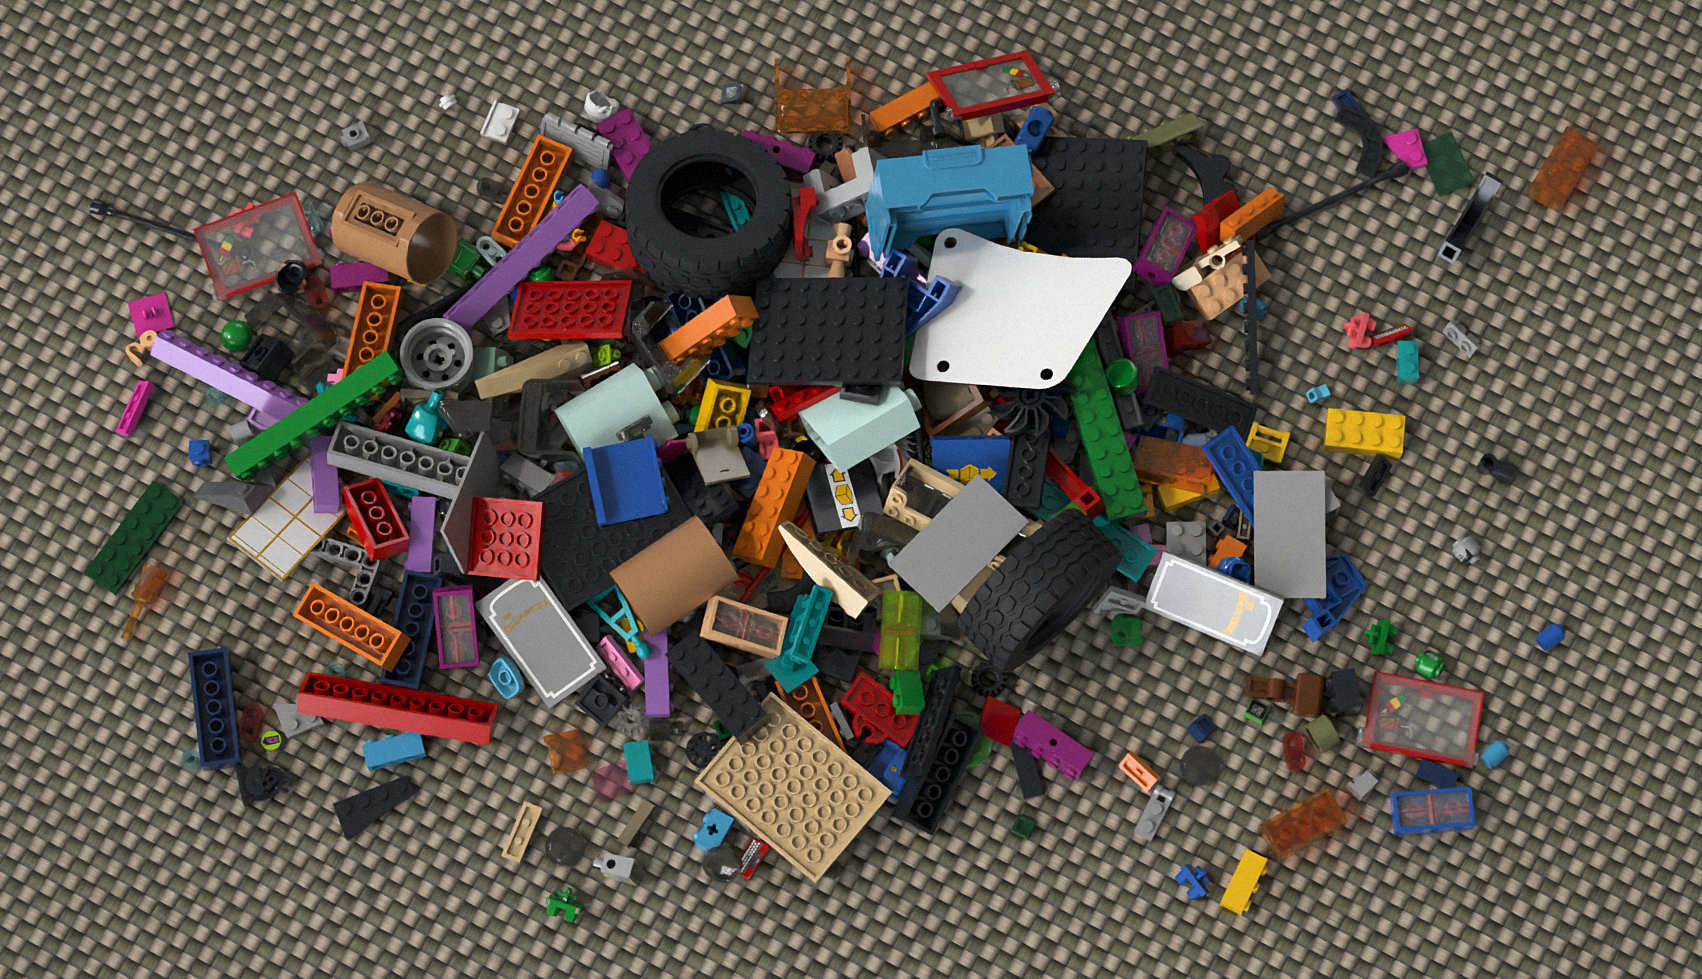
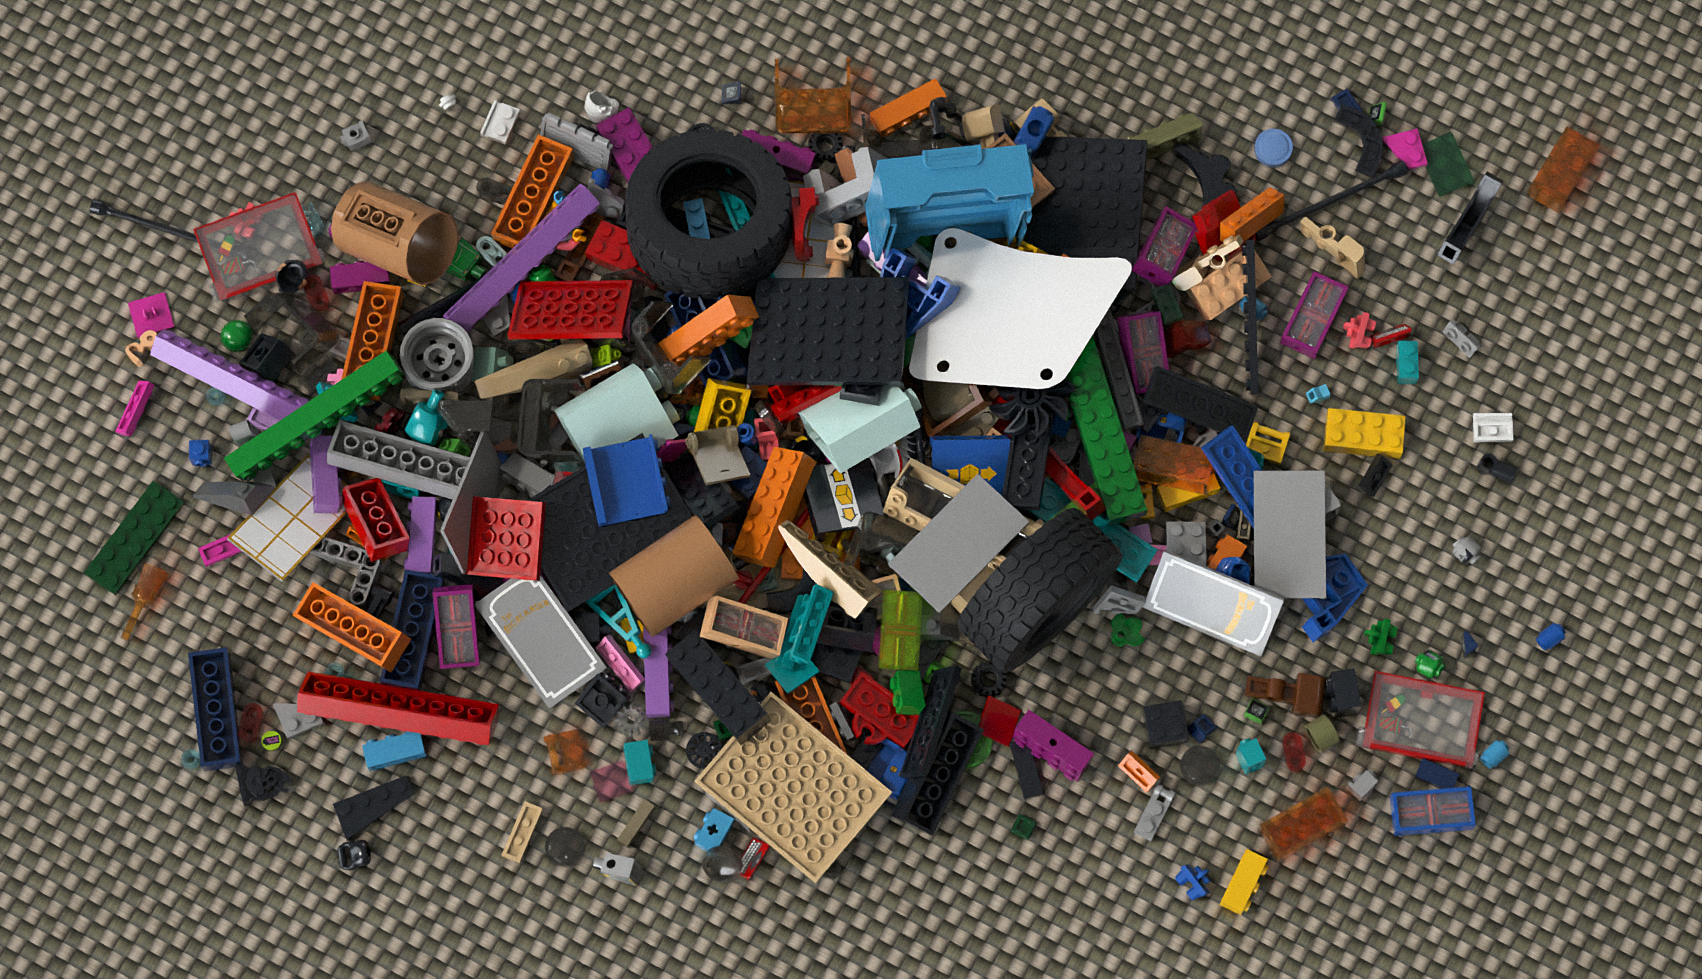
(218, 551): none -> dark pink plate
(359, 854): none -> black piece
(395, 402): orange plate -> none
(506, 678): medium azure piece -> none
(572, 908): green hips -> none
(628, 432): clear smoke plate -> none
(696, 219): none -> dark azure brick
(992, 86): door -> none
(1122, 376): green piece -> none
(1165, 724): none -> black brick
(1196, 440): sand blue brick -> none
(1250, 755): none -> teal brick
(1273, 148): none -> medium blue piece
(1314, 315): none -> clear brick
(1347, 251): none -> tan plate
(1377, 113): none -> slope
(1468, 644): none -> dark blue slope
(1492, 427): none -> white plate

